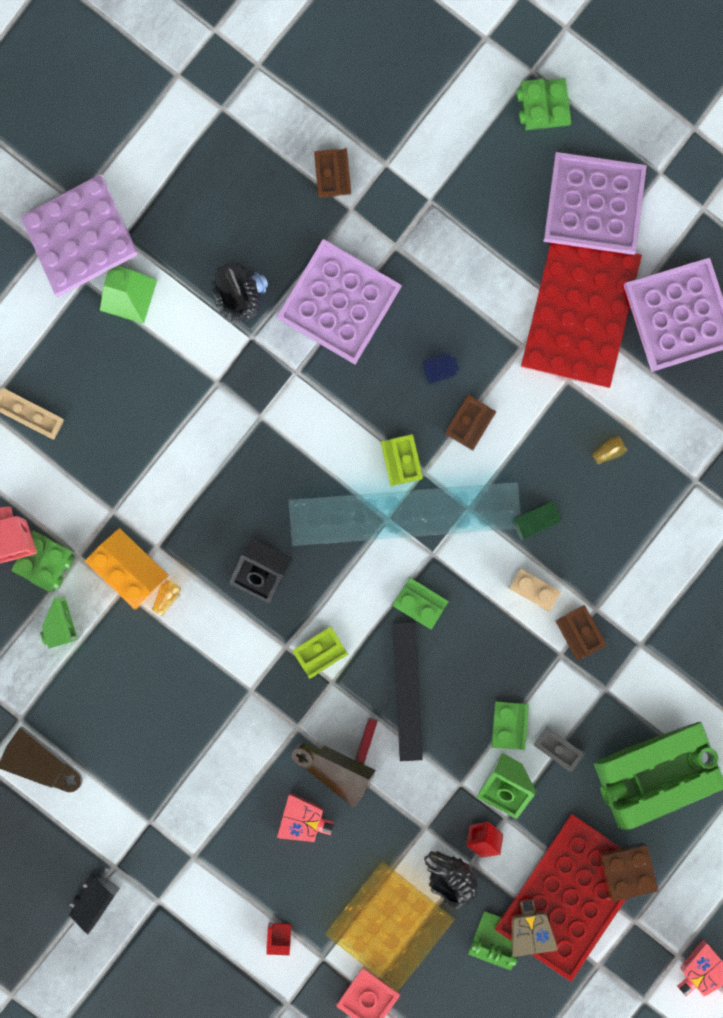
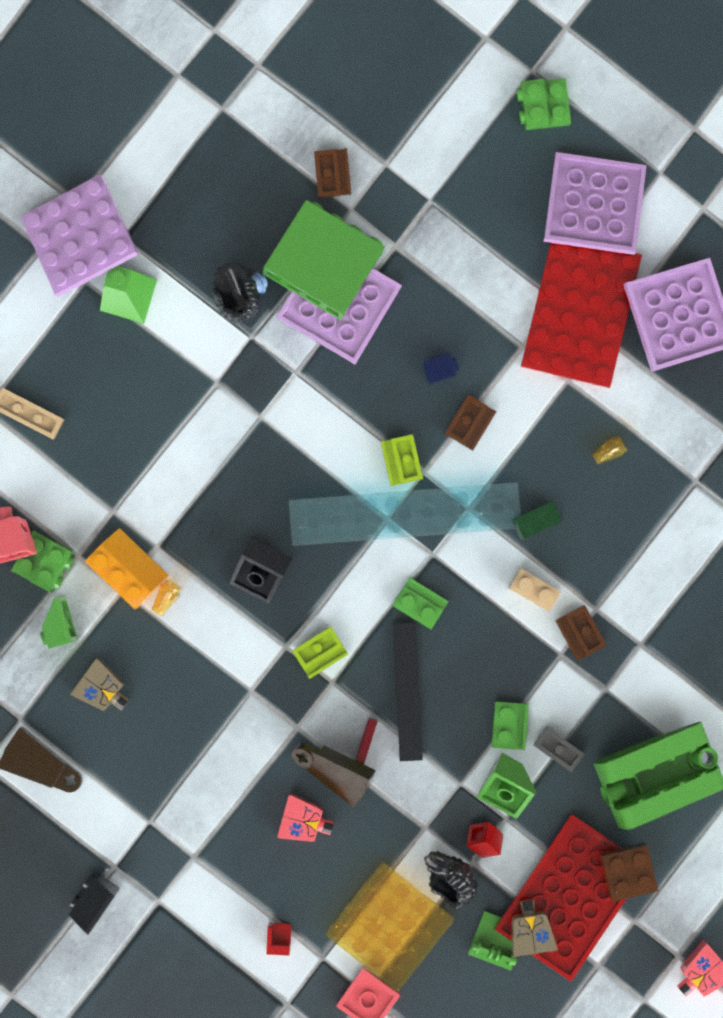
(101, 687): none -> dark tan torso
(323, 259): none -> bright green panel

